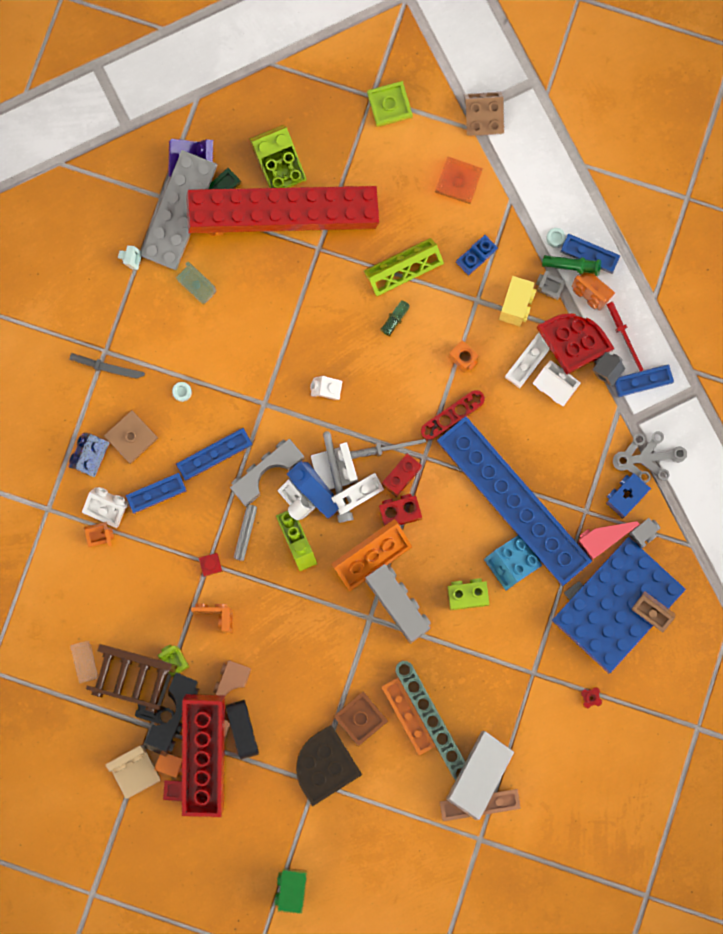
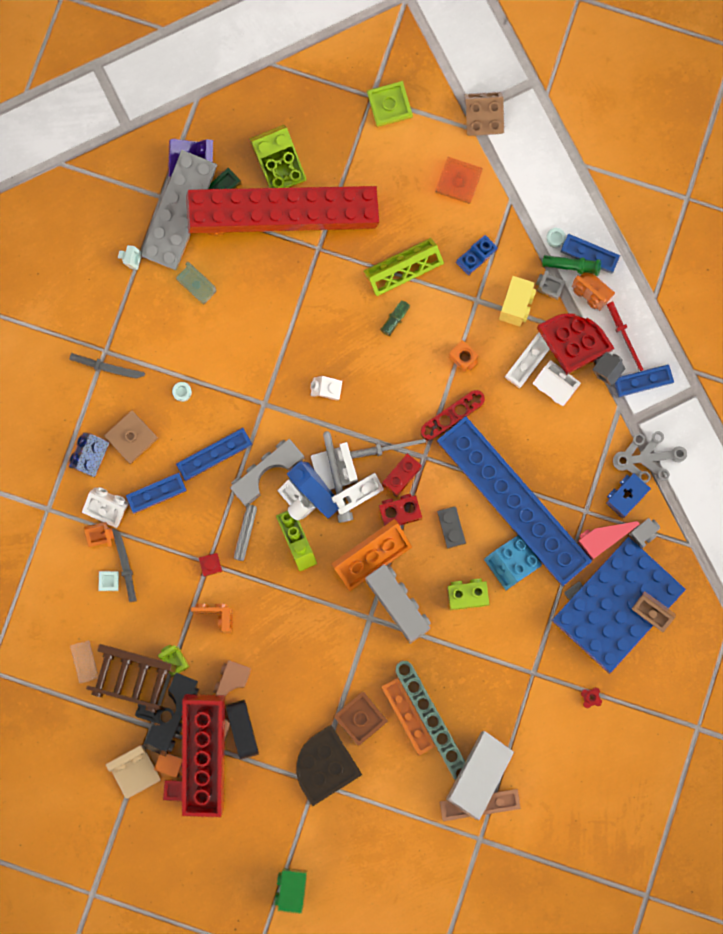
(108, 581): none -> light aqua tile
(127, 572): none -> dark grey sword
(451, 527): none -> dark grey plate

